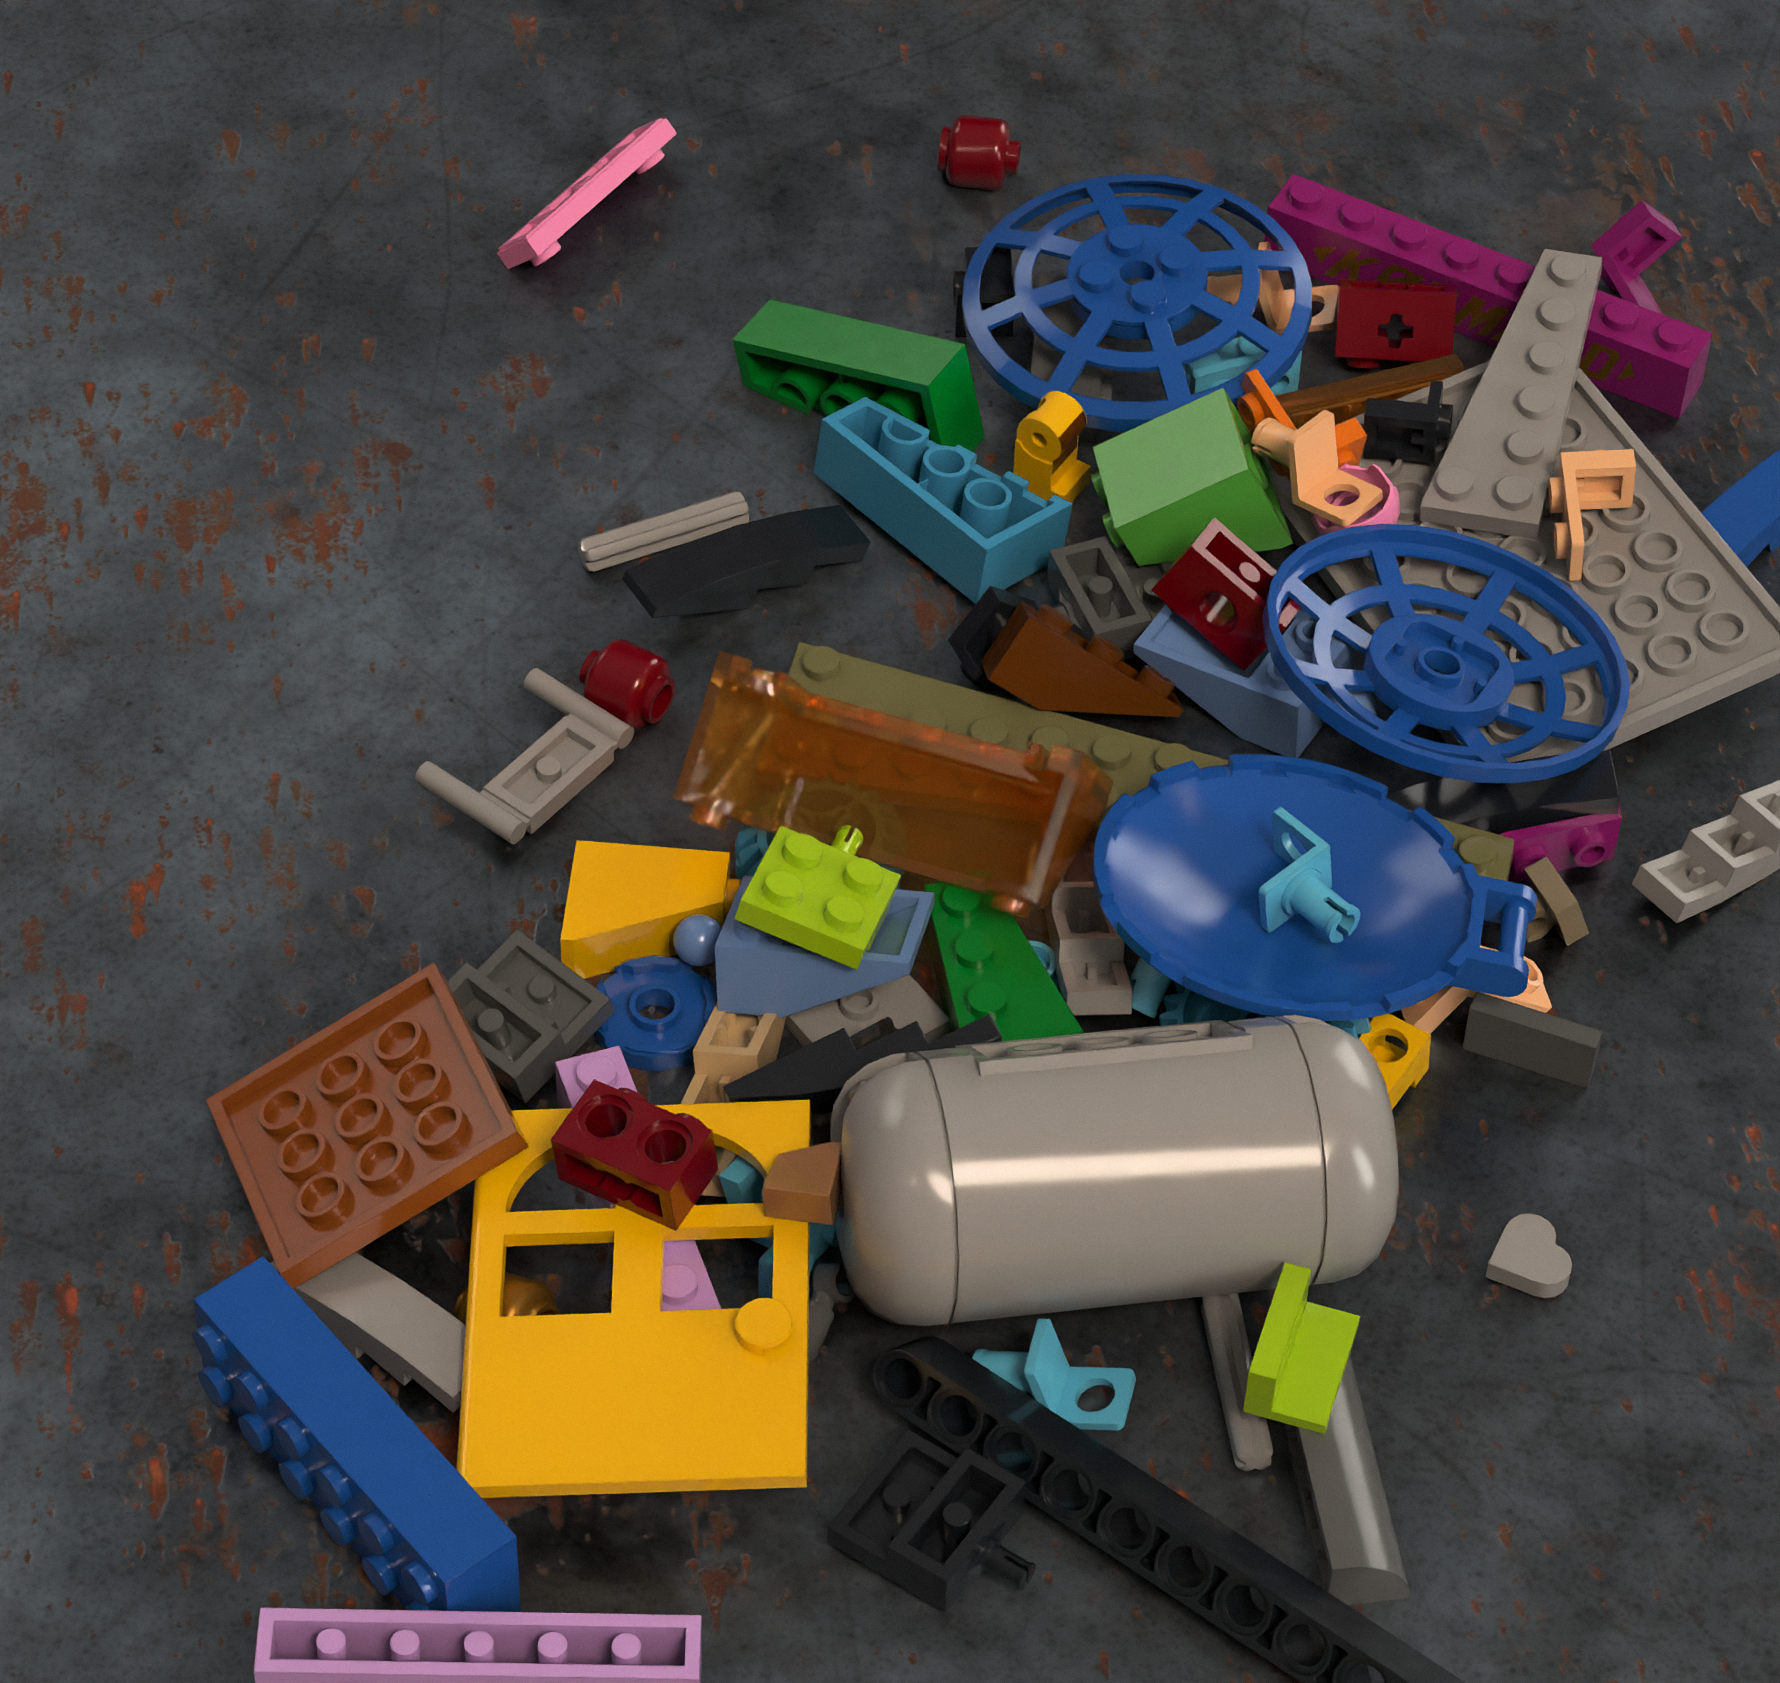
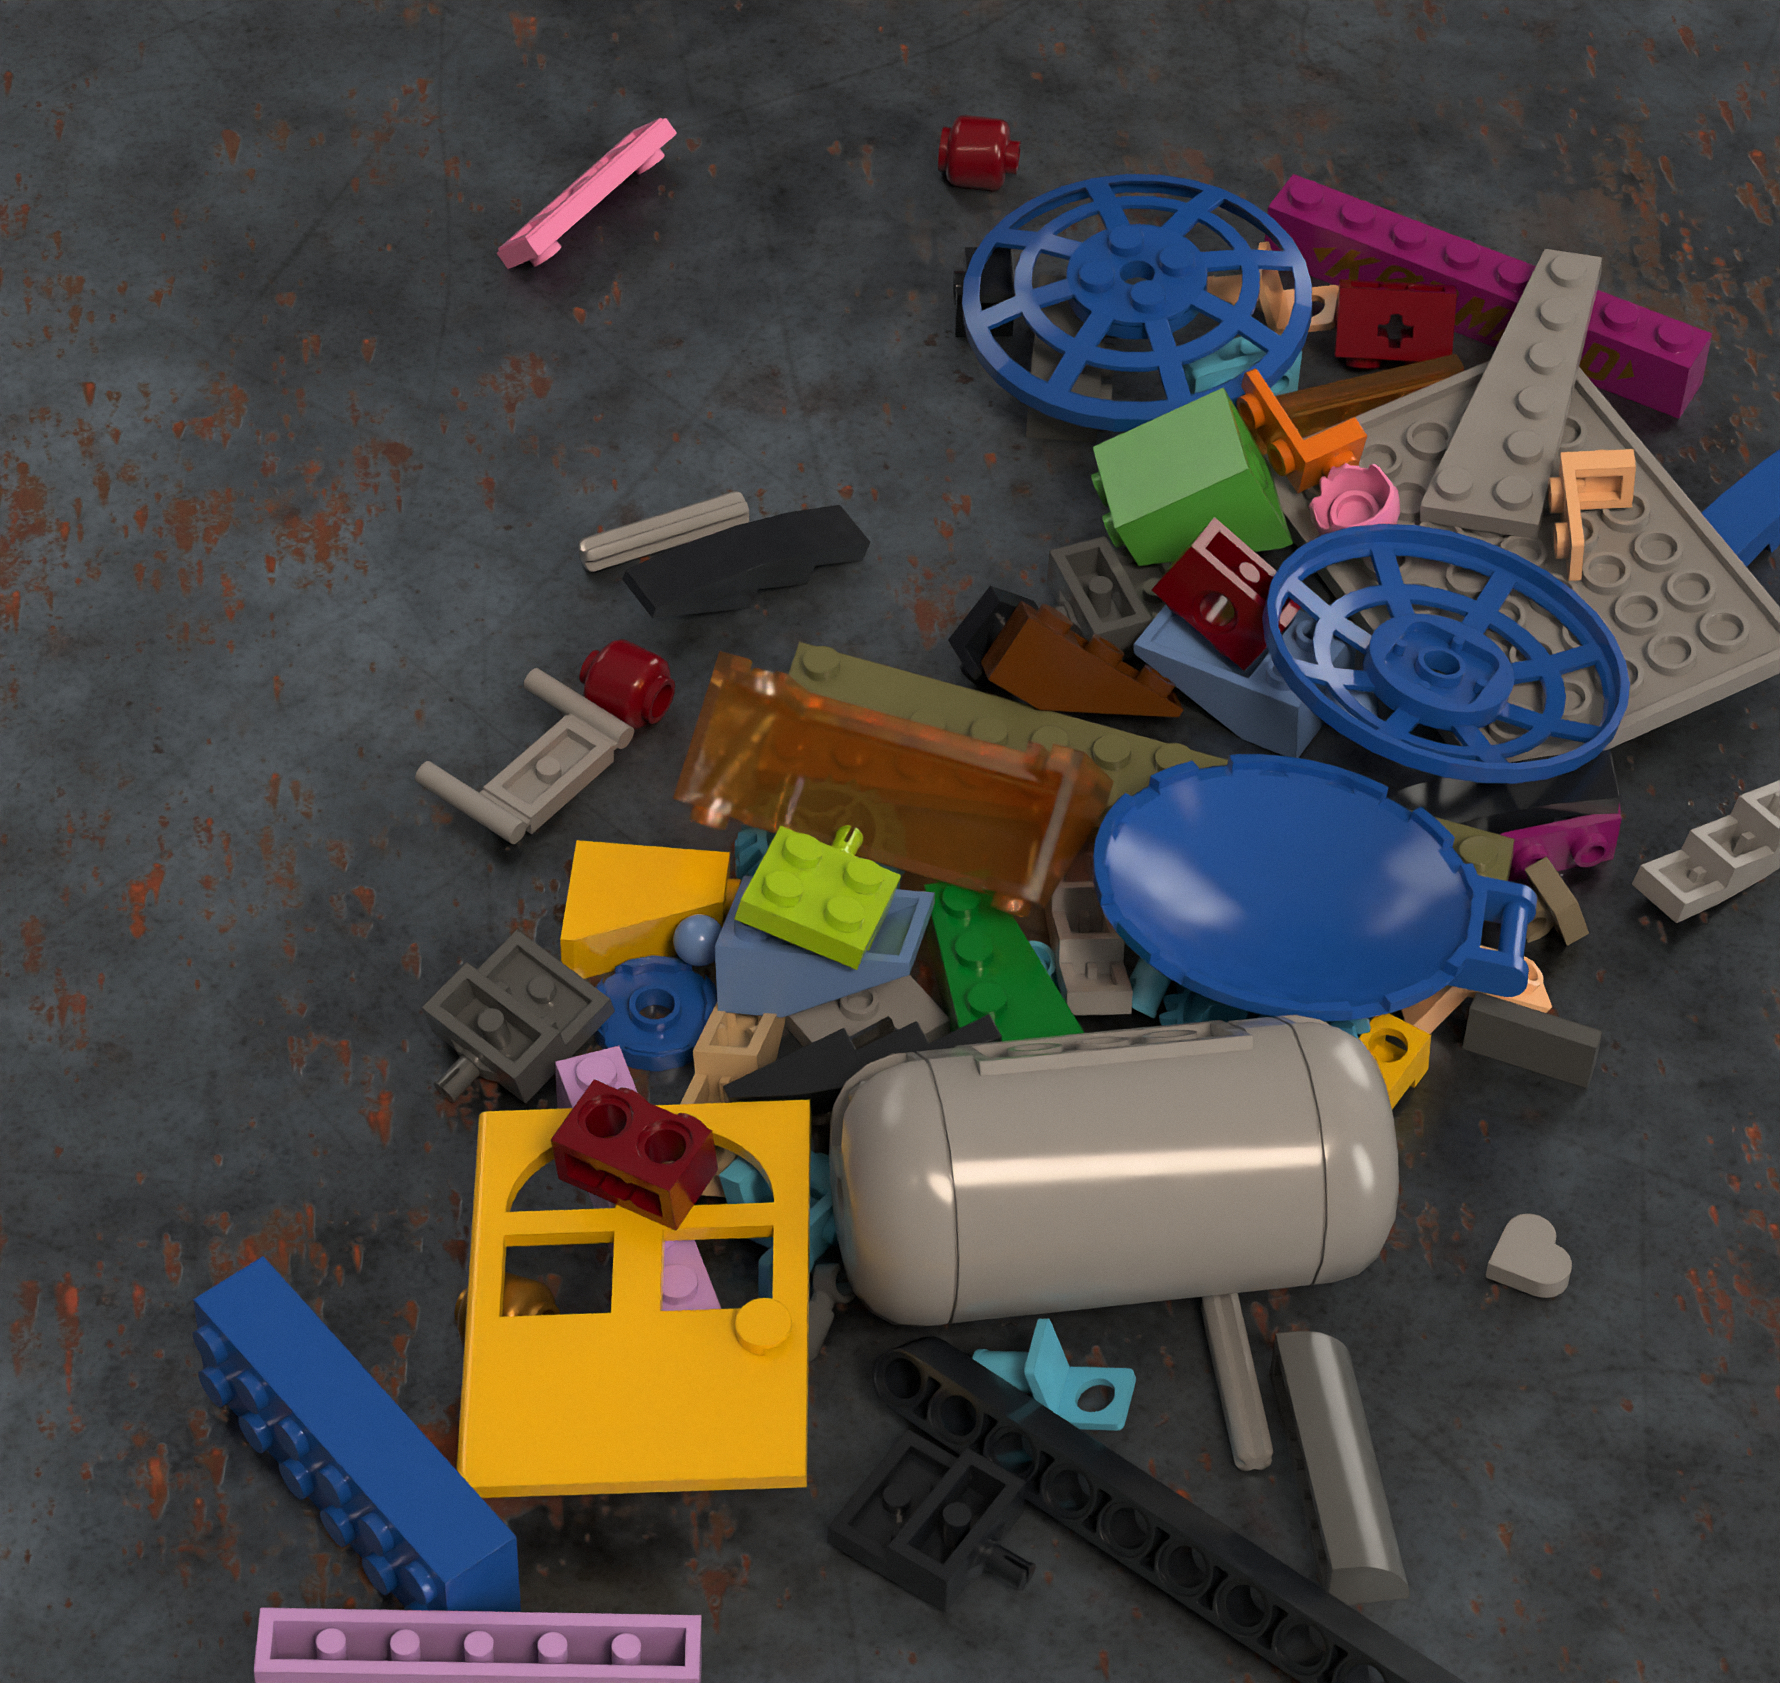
(365, 1125): dark orange plate -> none
(390, 1324): light grey slope -> none
(805, 1184): medium nougat slope -> none
(834, 360): green wedge -> none
(938, 500): dark azure wedge -> none
(1049, 448): yellow leg -> none
(1299, 1356): lime panel -> none
(1304, 883): medium azure bracket -> none
(1314, 467): light nougat bracket -> none
(1407, 428): black bracket -> none
(1631, 248): magenta bracket -> none

